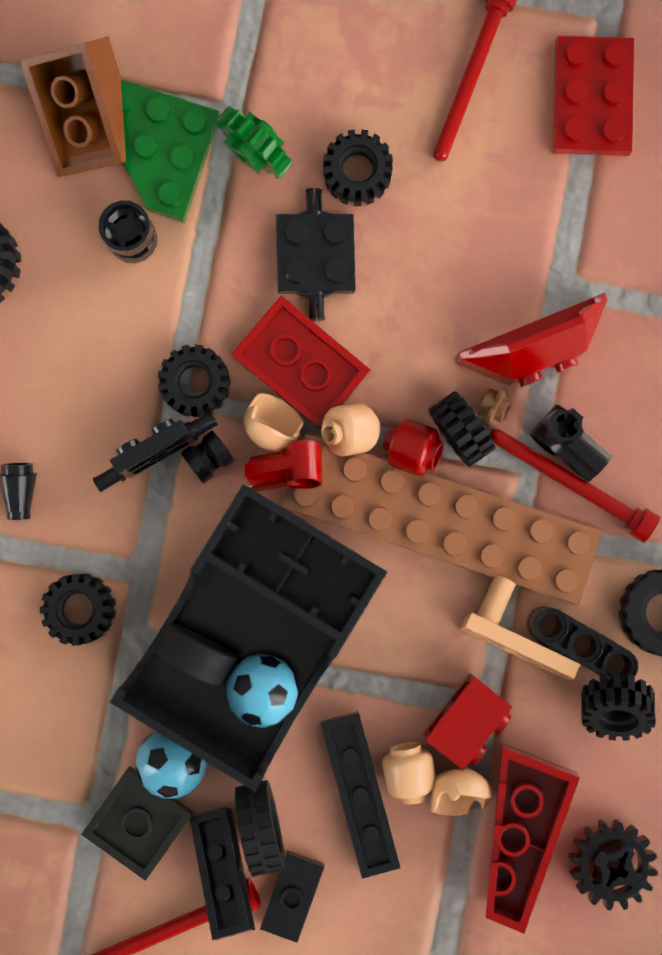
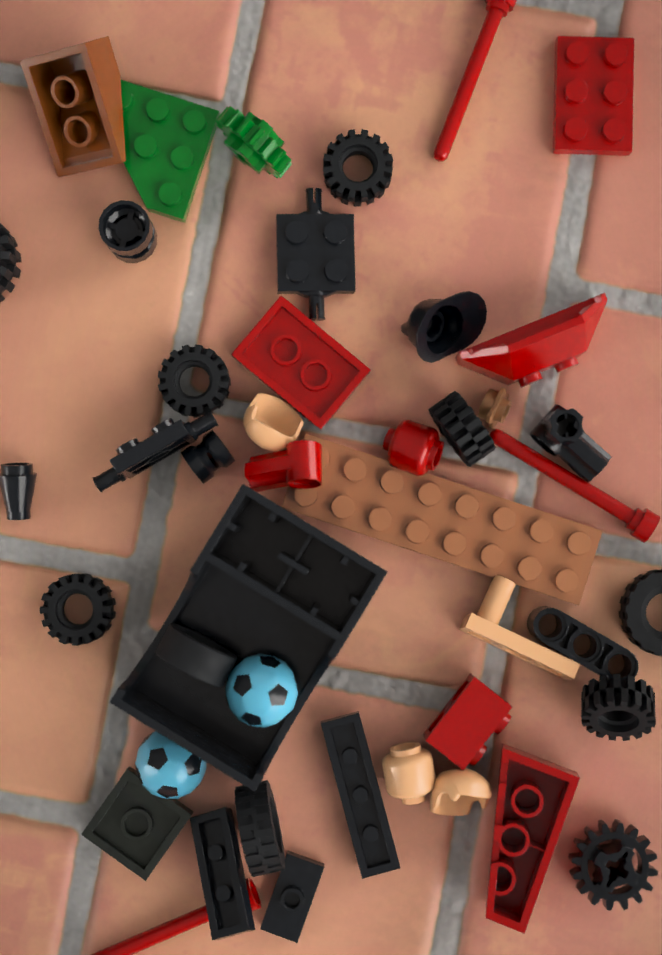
(350, 429): light nougat head -> none
(445, 325): none -> black piece

